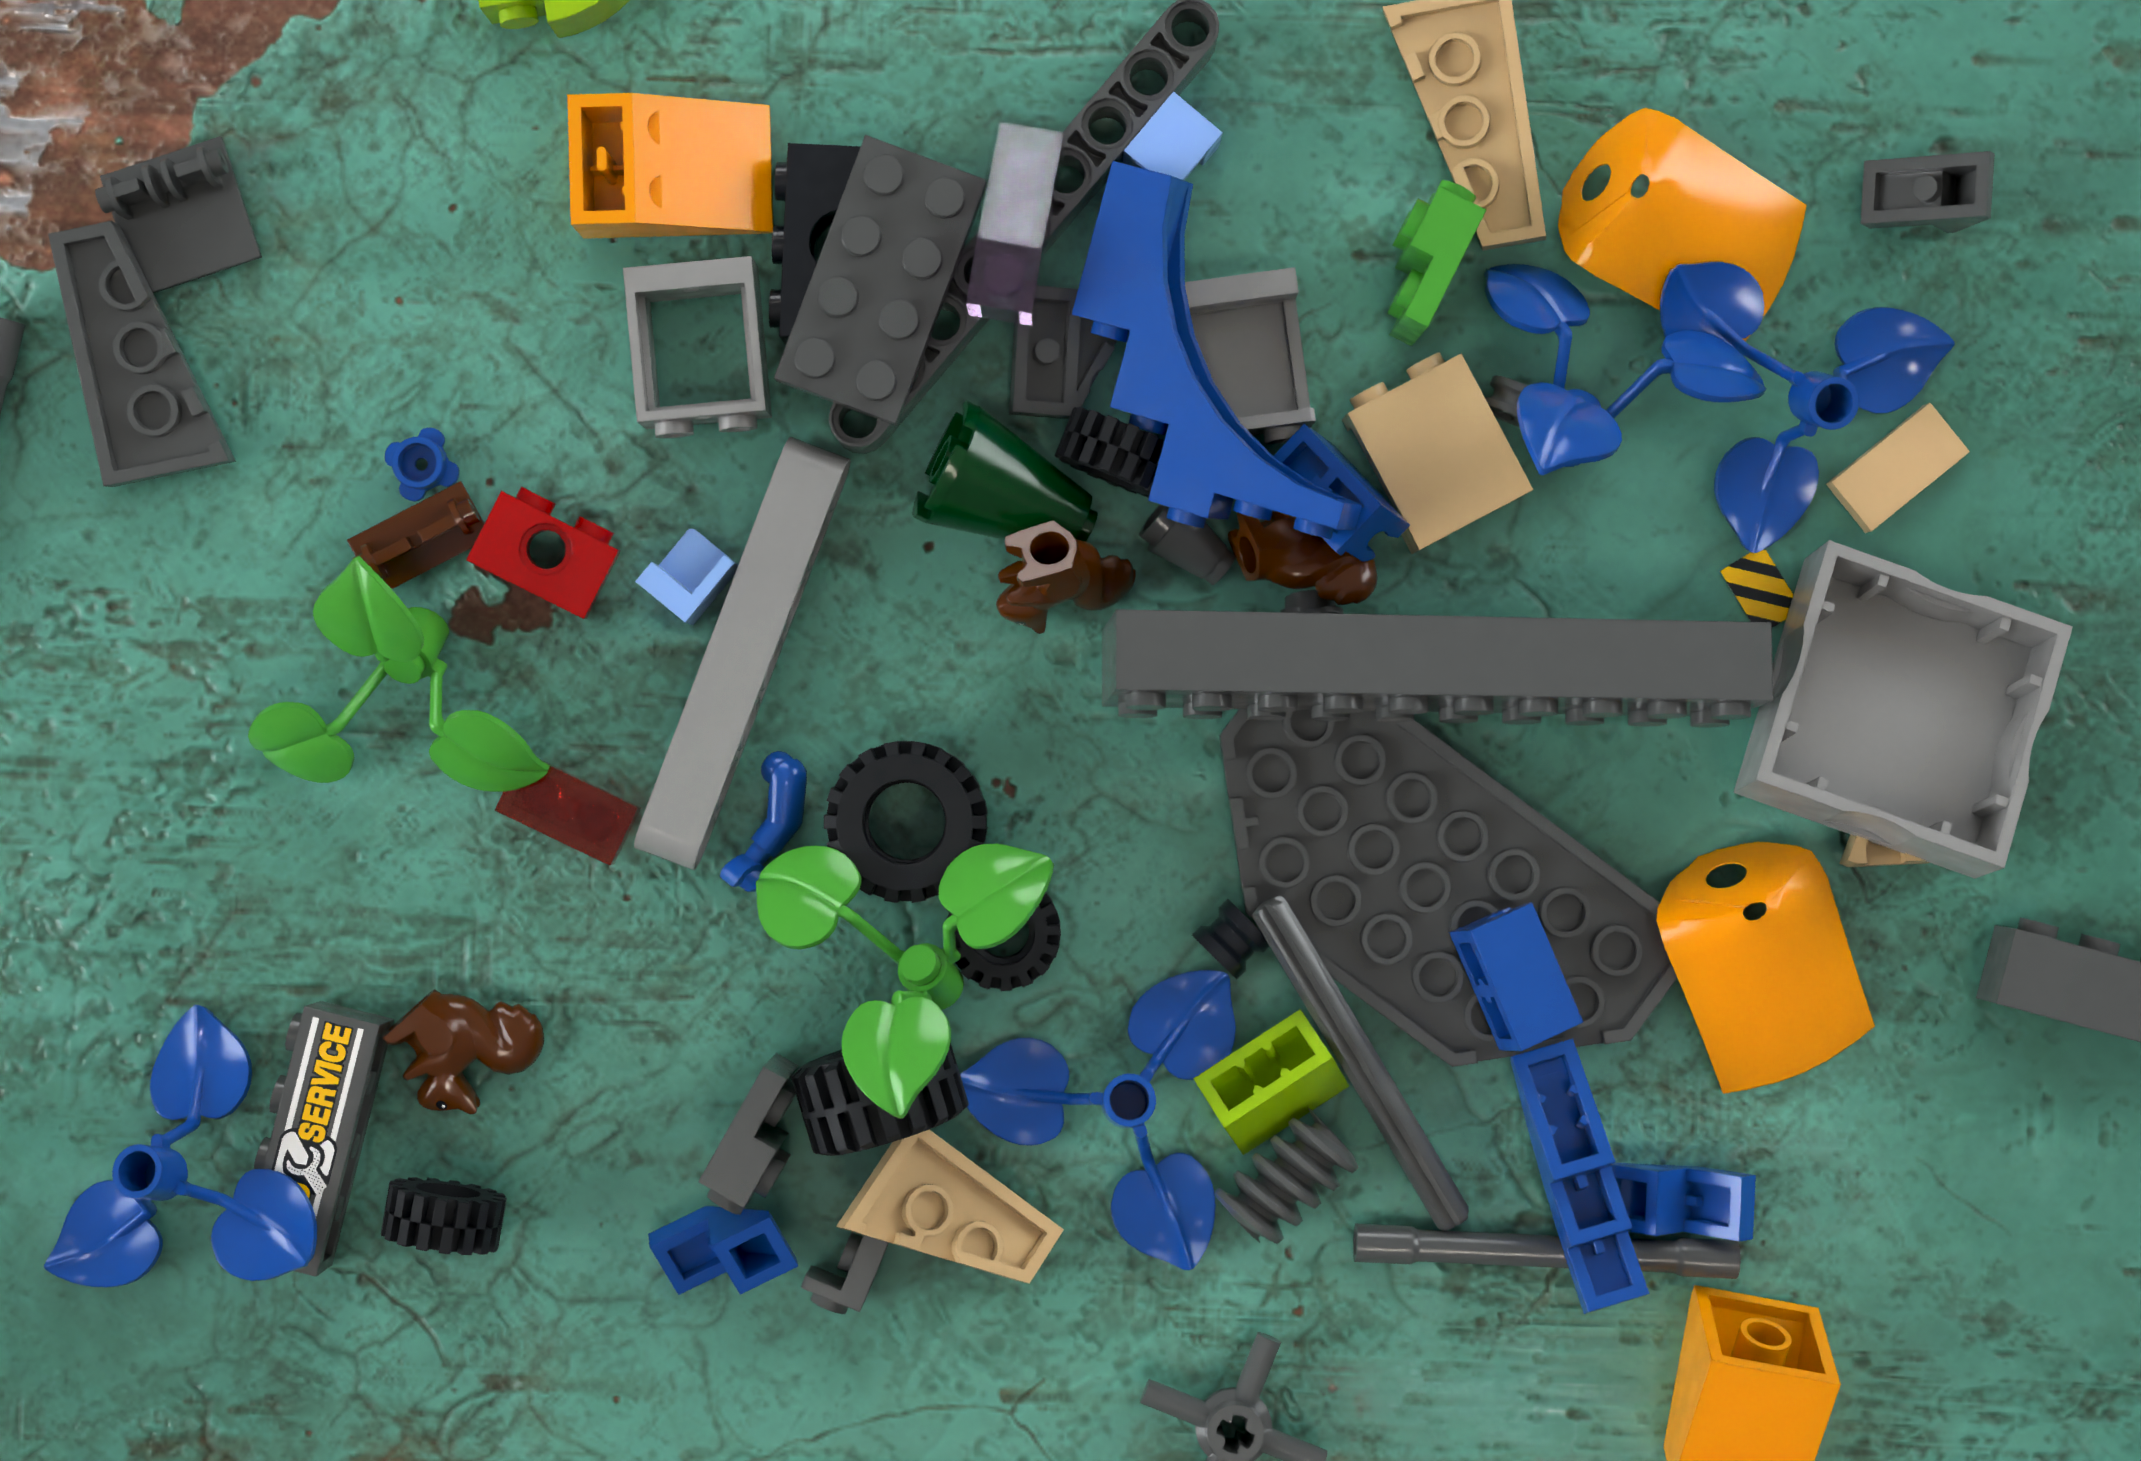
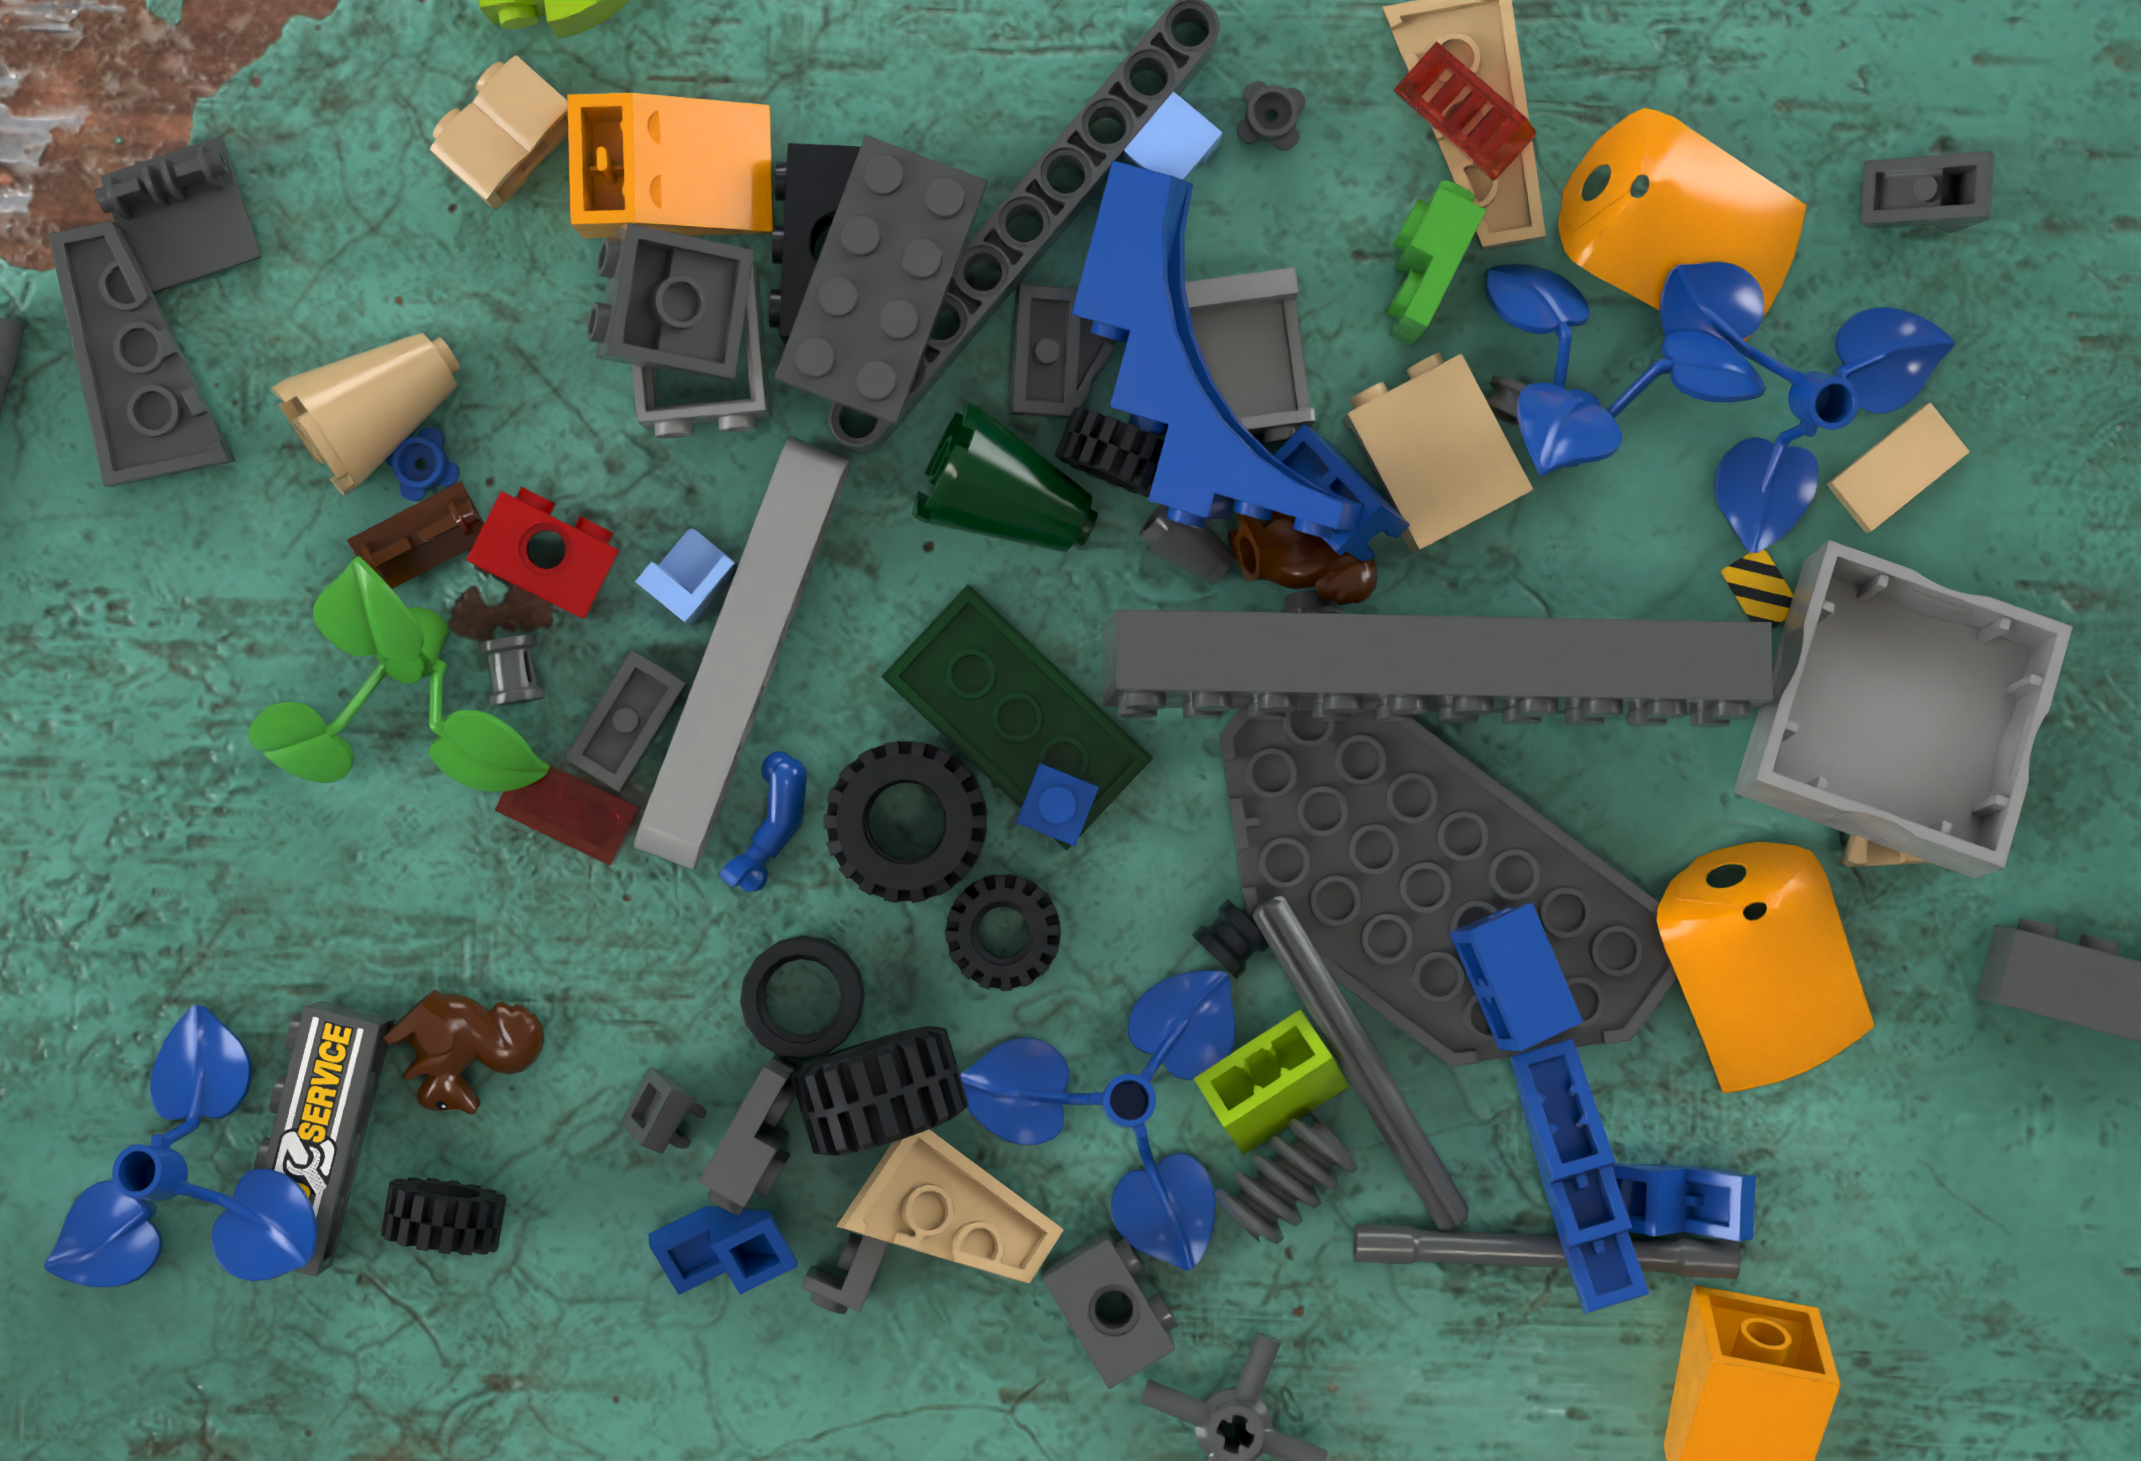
(367, 404): none -> tan cone
(502, 132): none -> tan brick
(512, 670): none -> dark grey bush
(626, 721): none -> dark grey plate
(658, 1111): none -> dark grey tile
(671, 302): none -> dark grey plate
(797, 1045): none -> black tyre
(903, 1044): bright green plant -> none
(1011, 705): none -> dark green tile
(1014, 224): slope -> none
(1055, 571): reddish brown animal -> none
(1057, 804): none -> blue plate
(1114, 1345): none -> dark grey brick
(1284, 102): none -> dark grey plate
(1506, 142): none -> clear red slope

